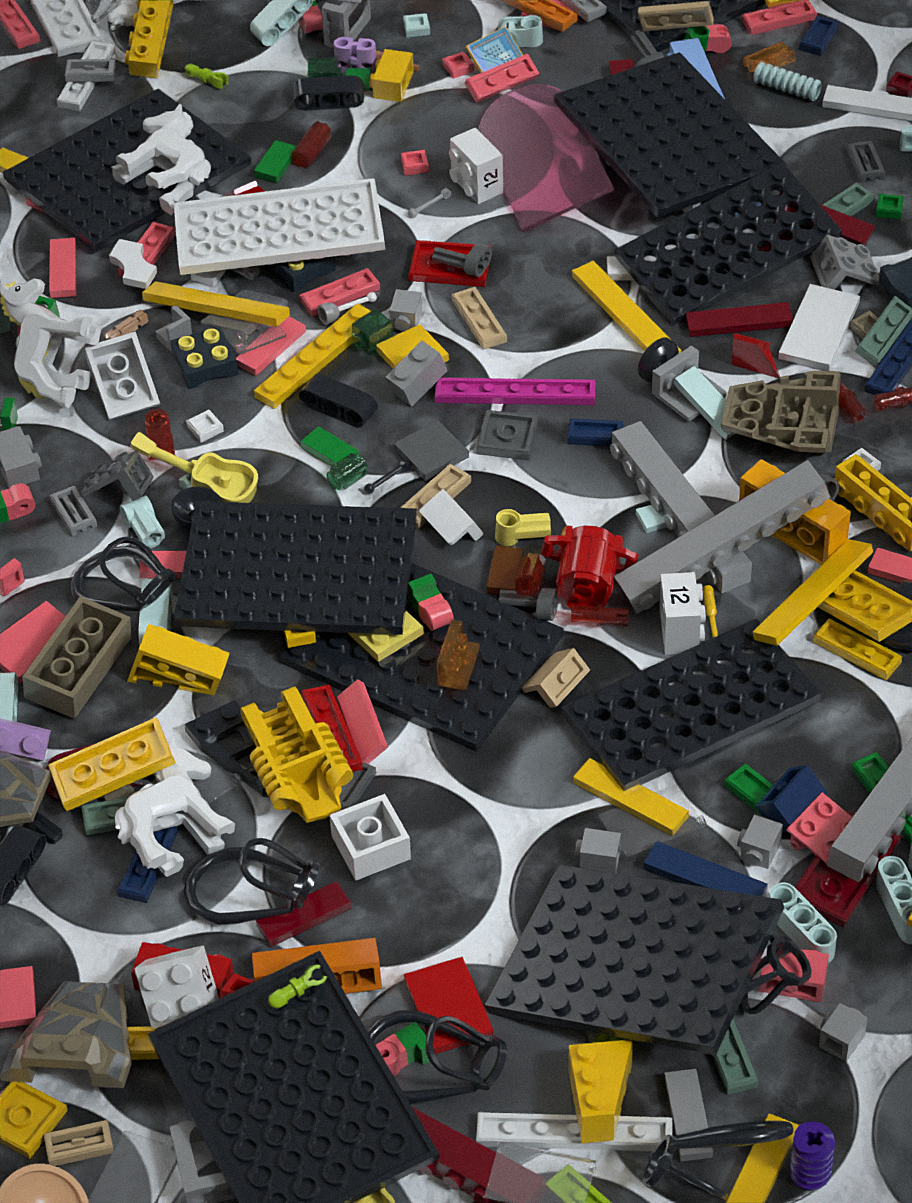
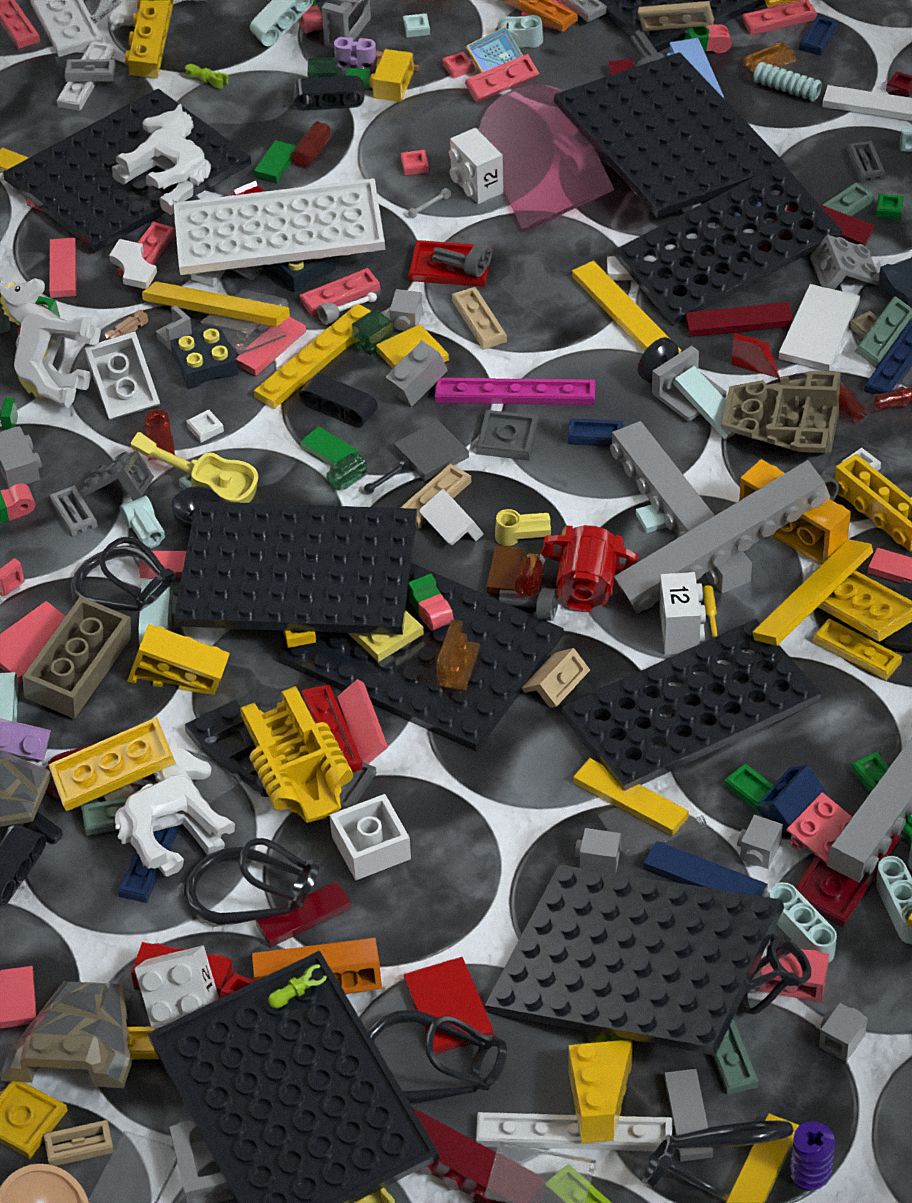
(404, 1048): leg -> none
(599, 615): clear red pin -> none

